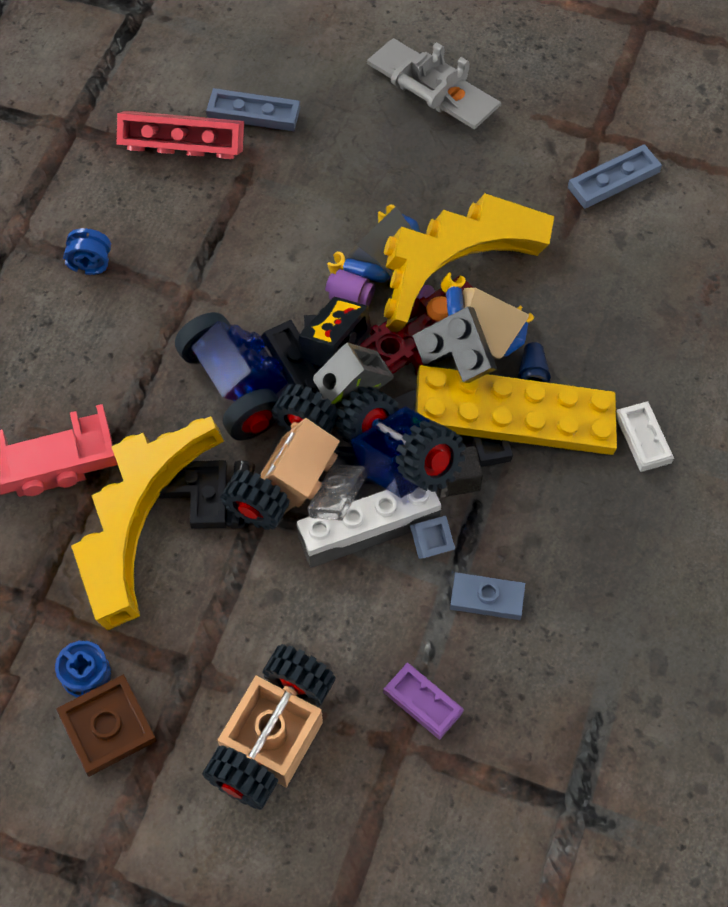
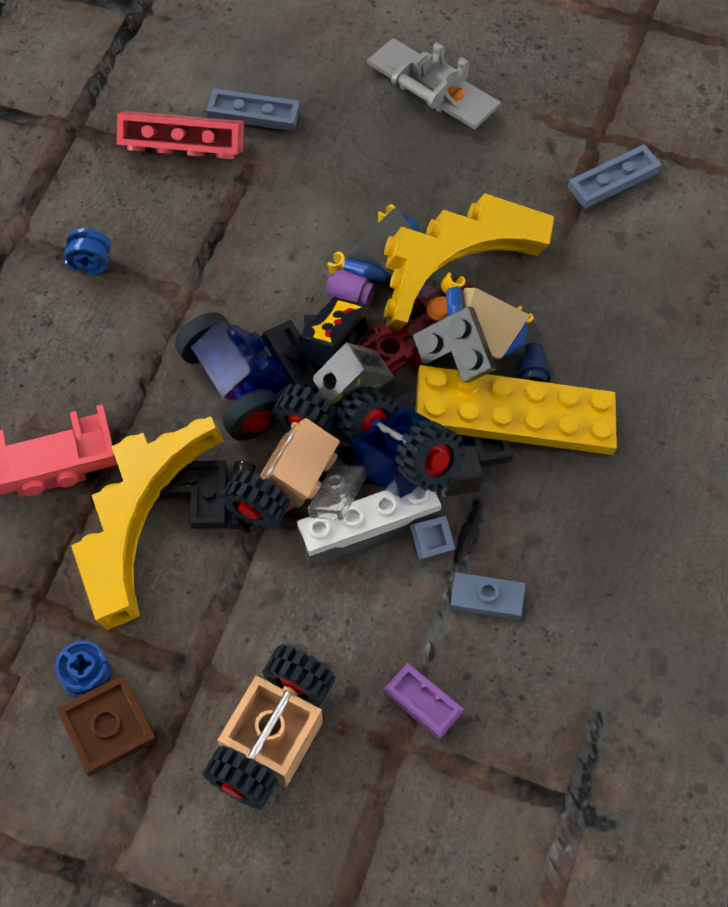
(644, 436): white plate -> none

